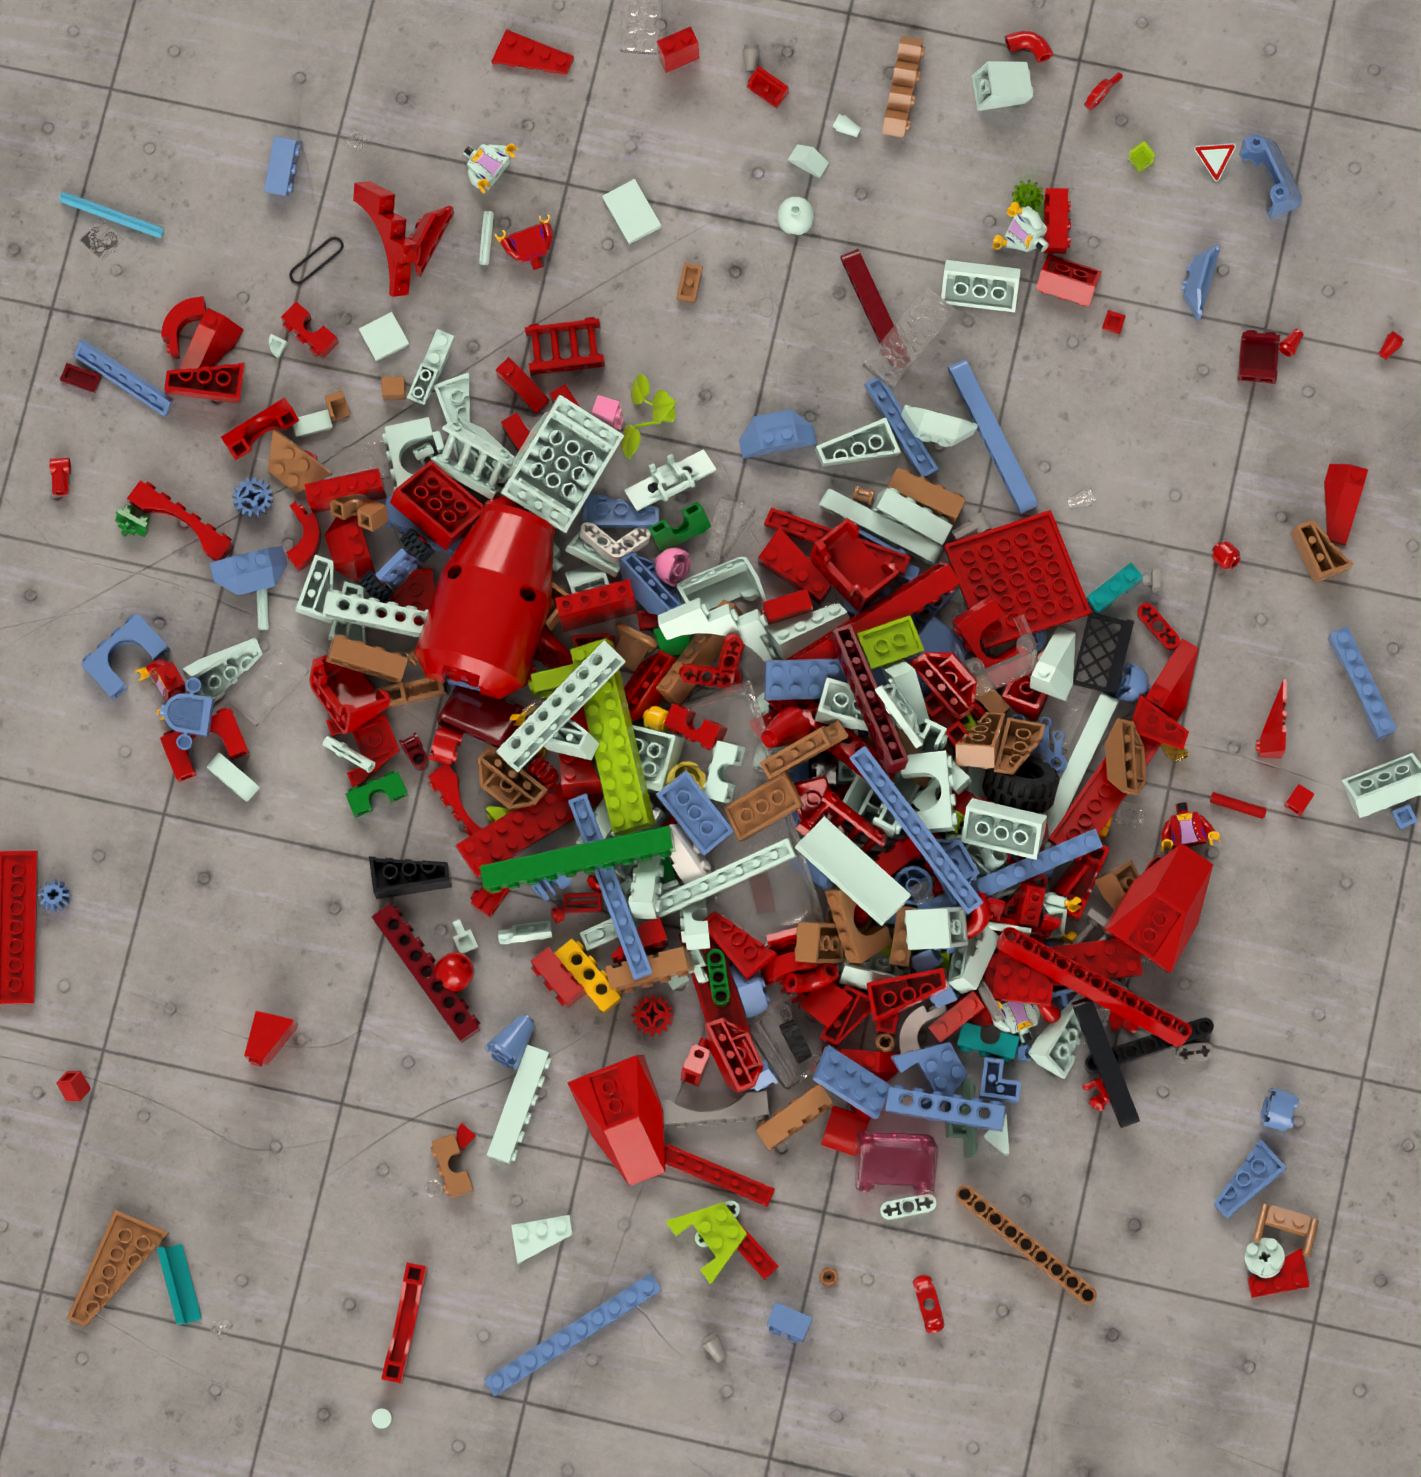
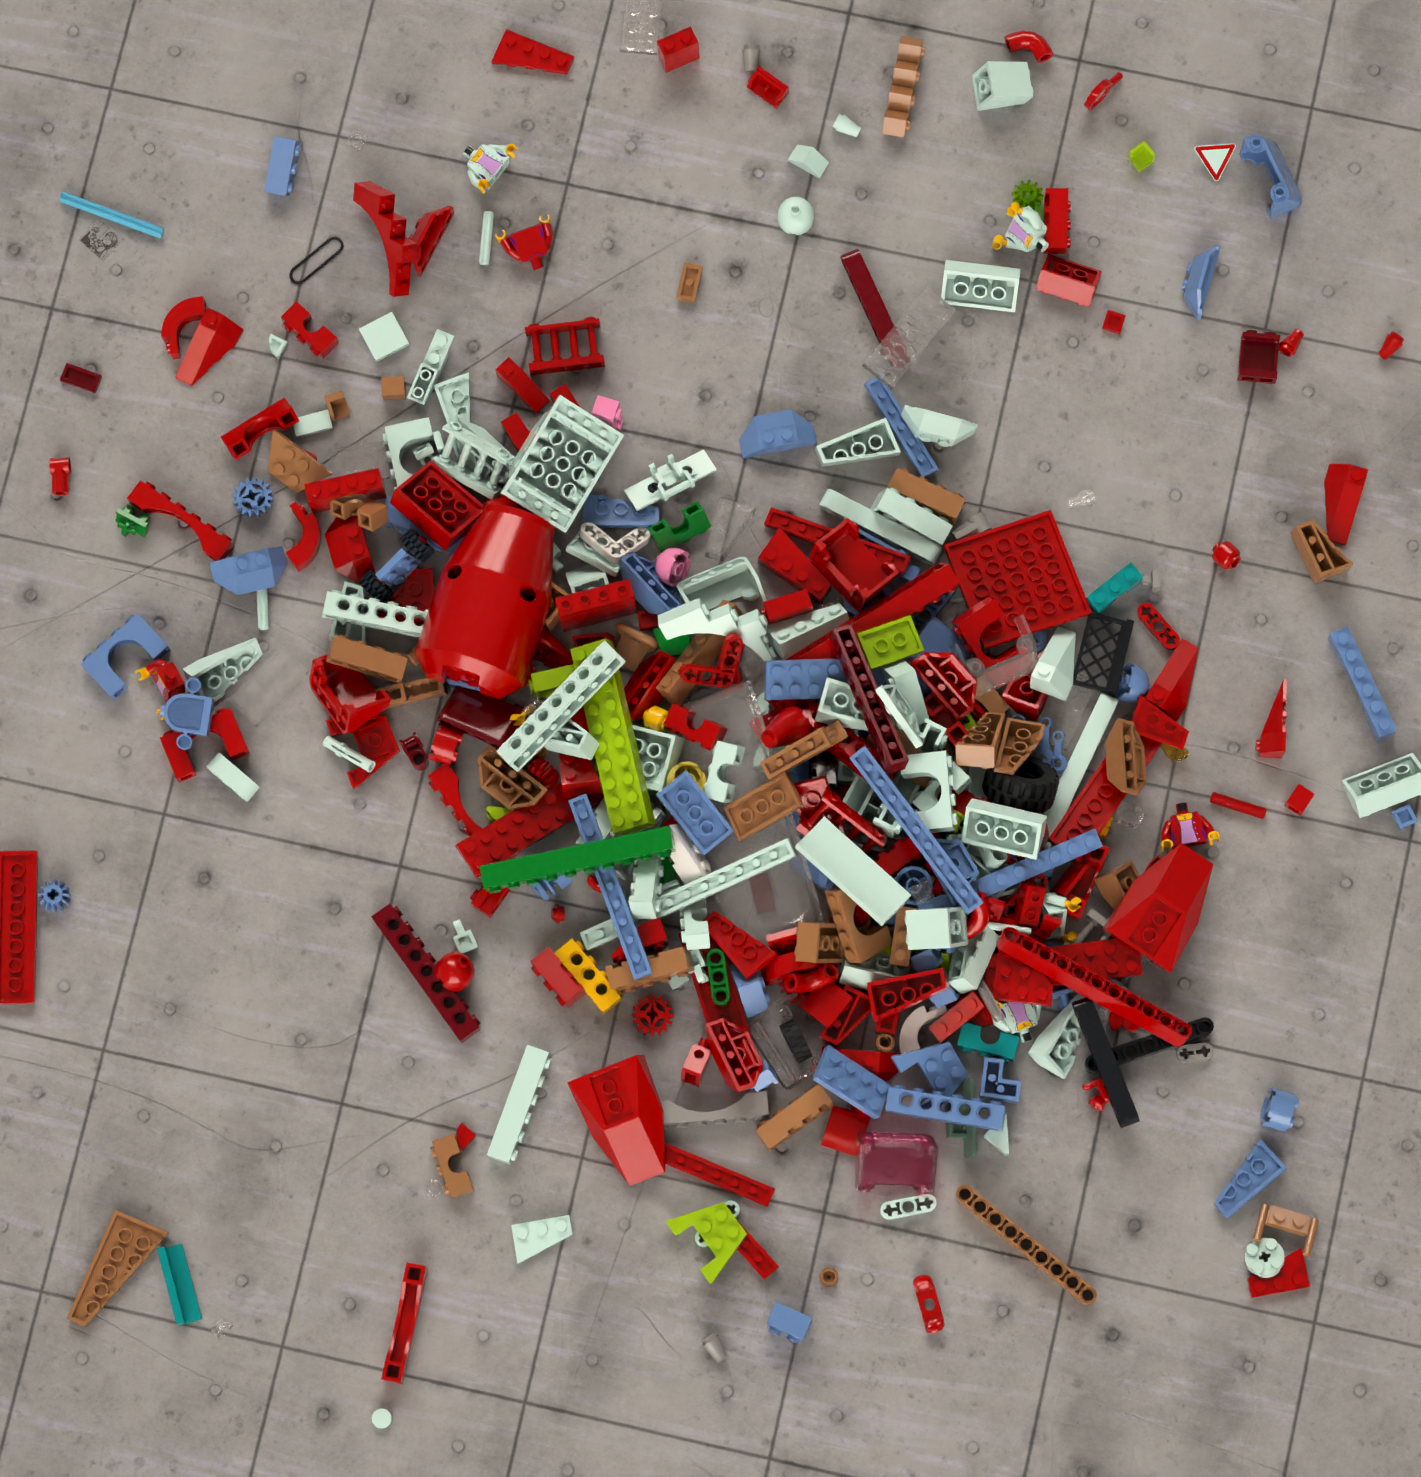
(73, 1086): red panel -> none
(123, 377): medium blue plate -> none
(210, 383): red wedge -> none
(267, 1037): red slope -> none
(315, 589): light aqua wedge -> none
(360, 798): green arch -> none
(405, 877): black wedge -> none
(511, 1042): medium blue cone -> none
(526, 932): light aqua hinge -> none
(572, 1334): medium blue plate -> none
(580, 903): red tile -> none
(626, 885): light aqua bush -> none
(631, 211): light aqua tile -> none
(662, 409): lime plant -> none
(856, 497): medium nougat bush -> none
(992, 436): medium blue beam -> none
(1022, 1052): medium blue plate -> none
(1050, 1013): red cone -> none

